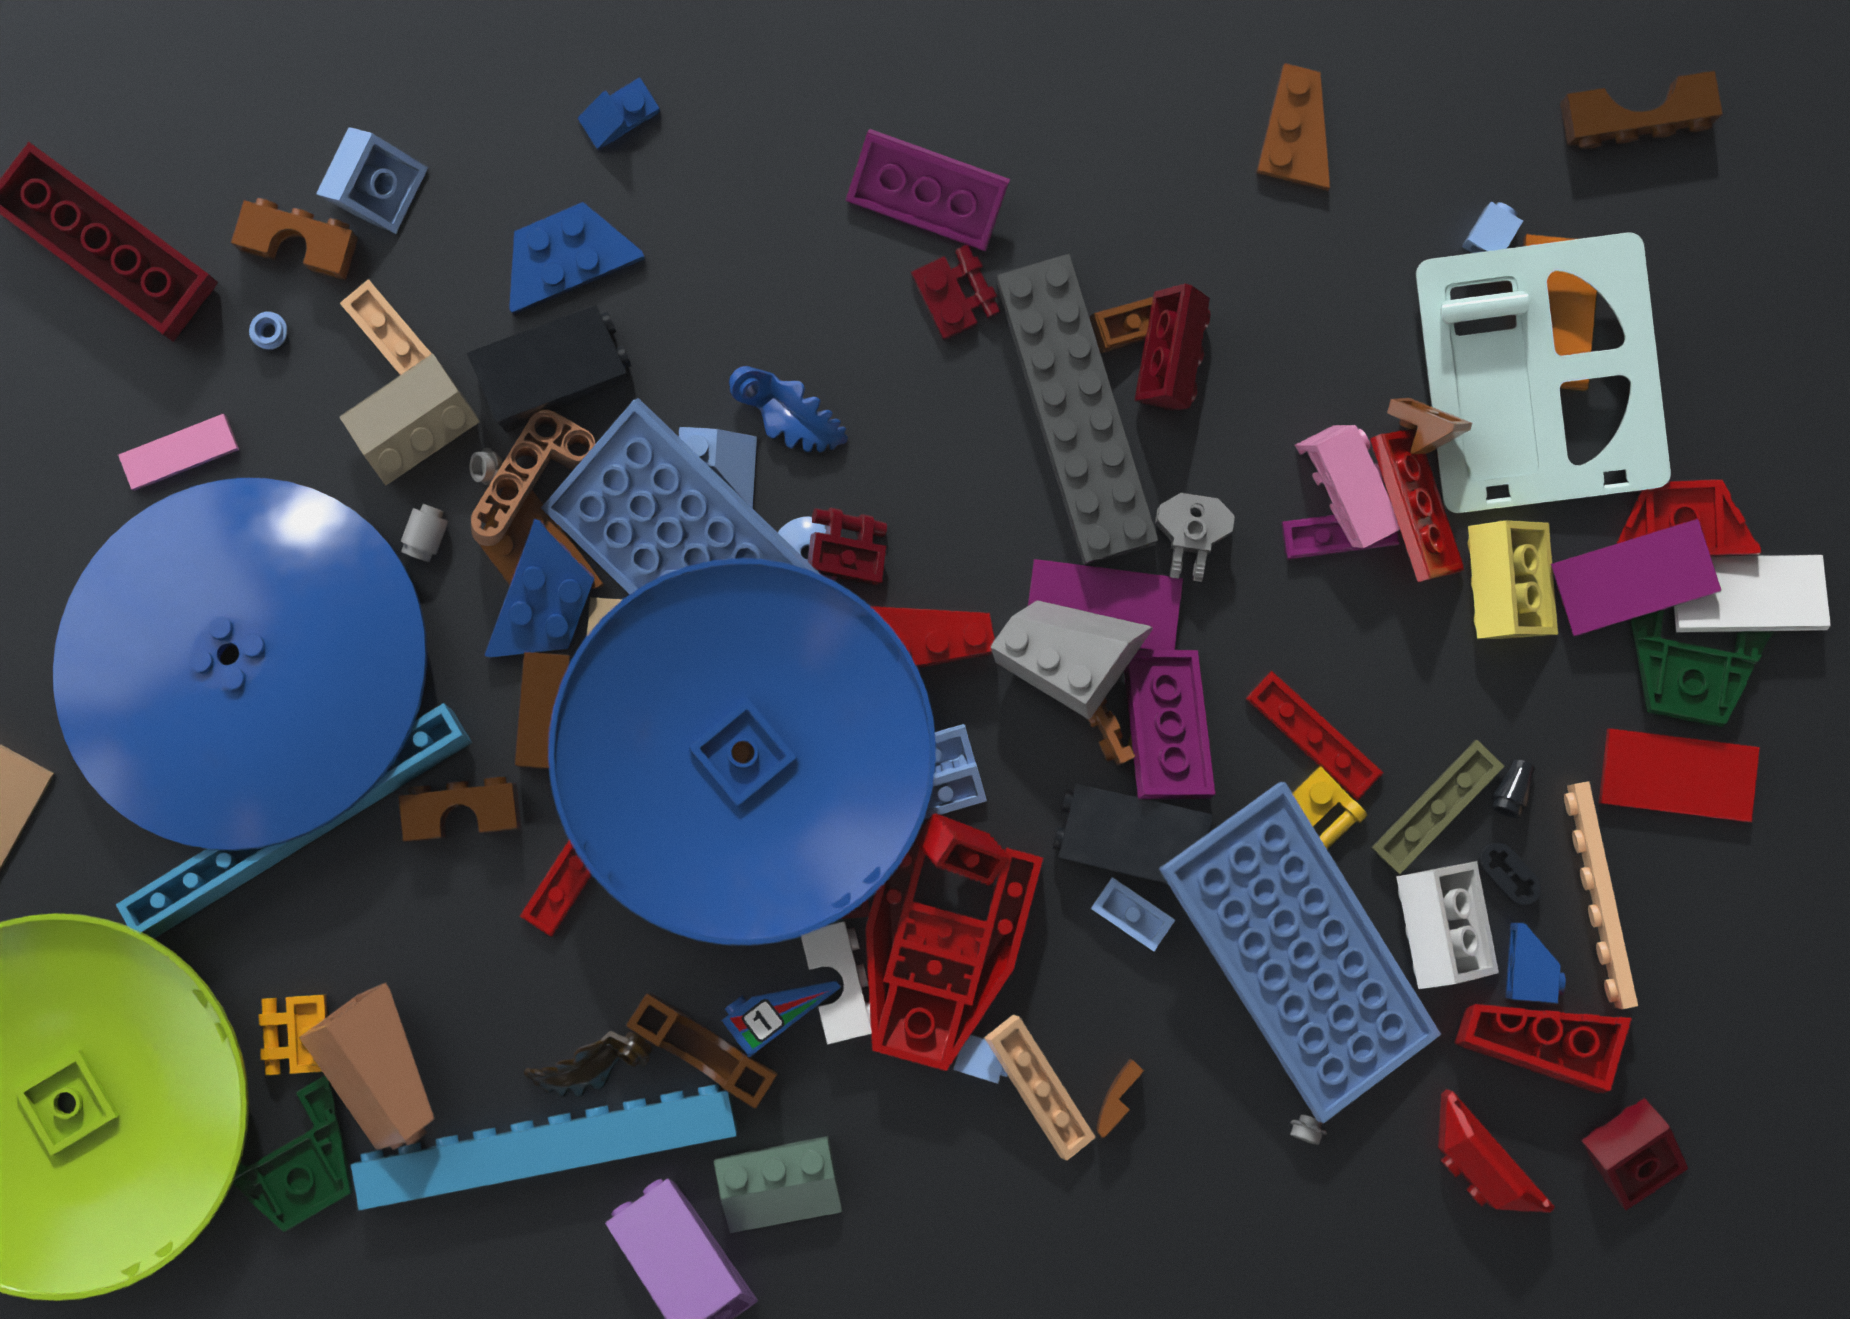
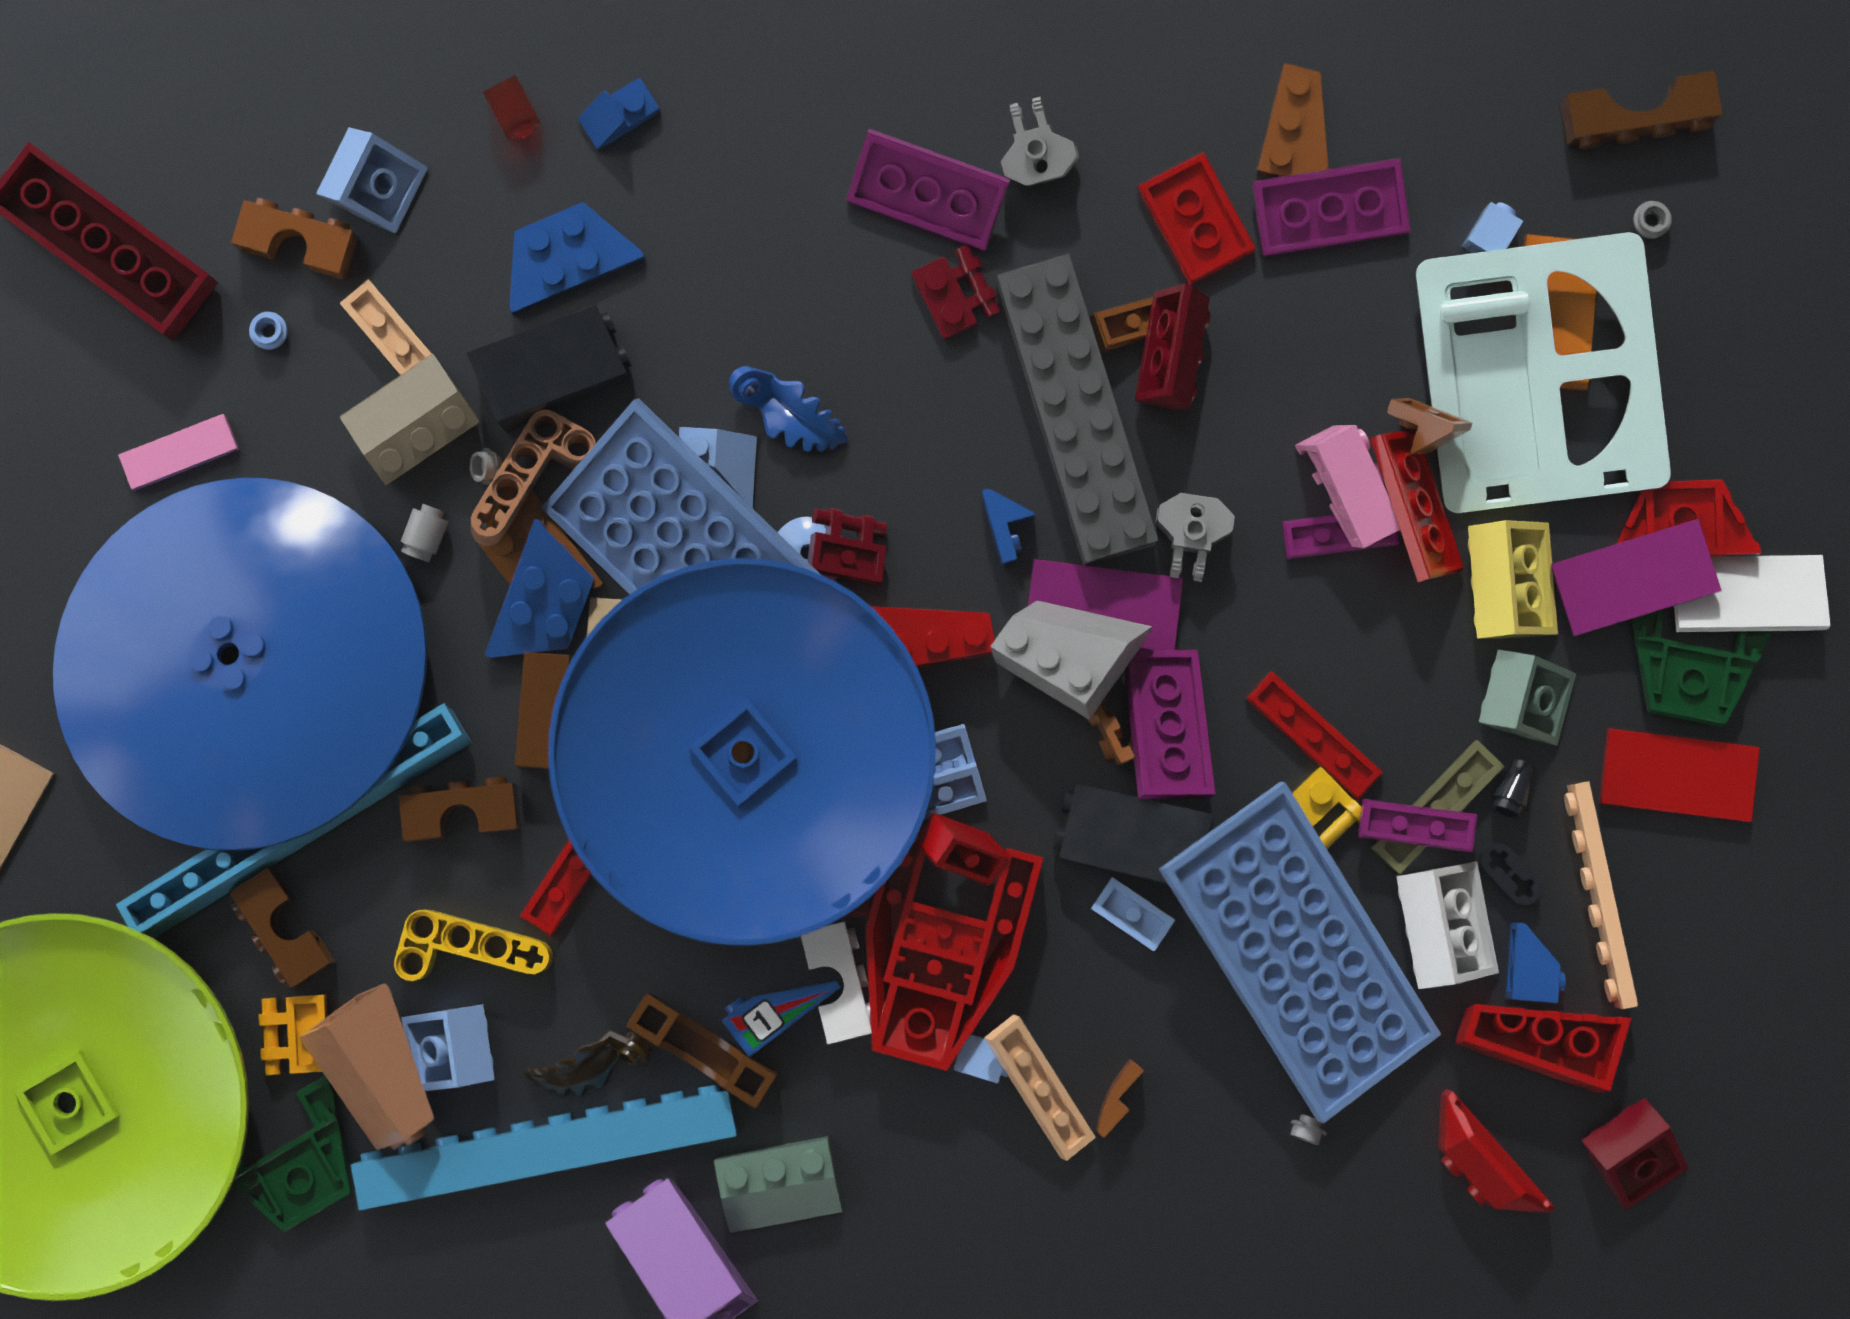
(259, 903): none -> reddish brown arch
(450, 1047): none -> light blue slope
(476, 948): none -> yellow beam
(512, 108): none -> clear red brick
(1001, 514): none -> blue slope
(1037, 145): none -> light grey hinge
(1196, 218): none -> red tile
(1331, 207): none -> magenta tile
(1417, 825): none -> magenta tile
(1527, 696): none -> sand green slope
(1656, 209): none -> light grey plate

